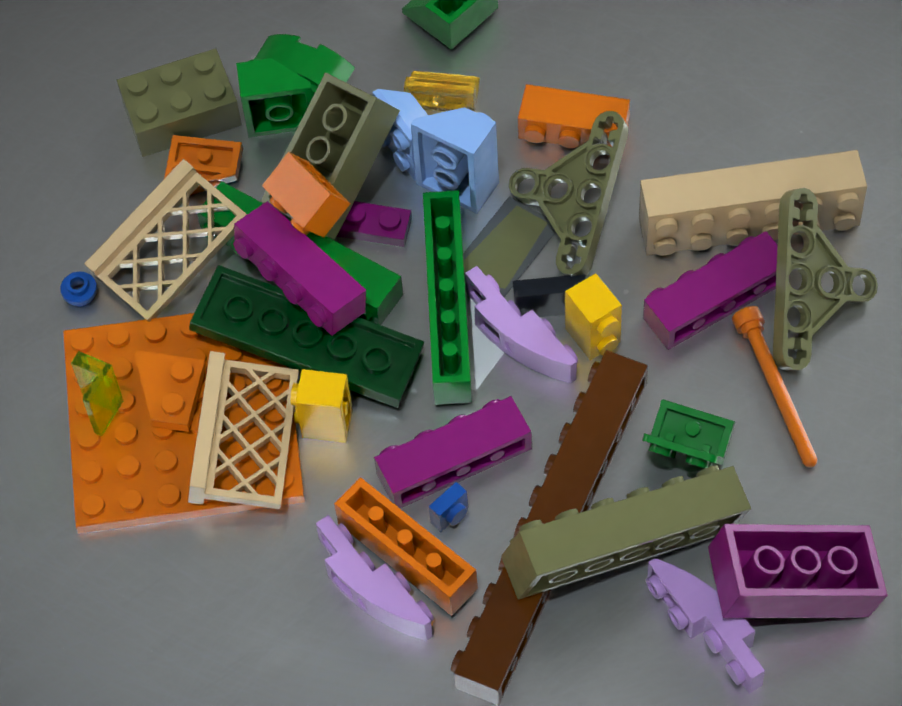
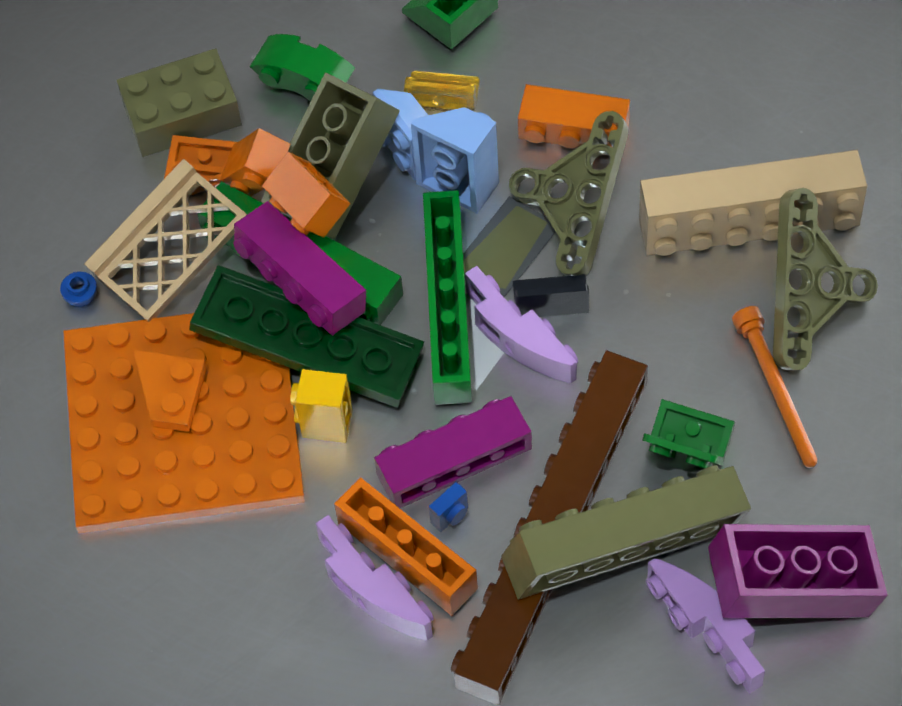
(99, 390): clear neon green panel -> none
(210, 436): tan fence -> none
(253, 161): none -> orange brick
(272, 97): green slope -> none
(377, 224): magenta plate -> none
(593, 316): yellow brick -> none
(712, 291): magenta brick -> none

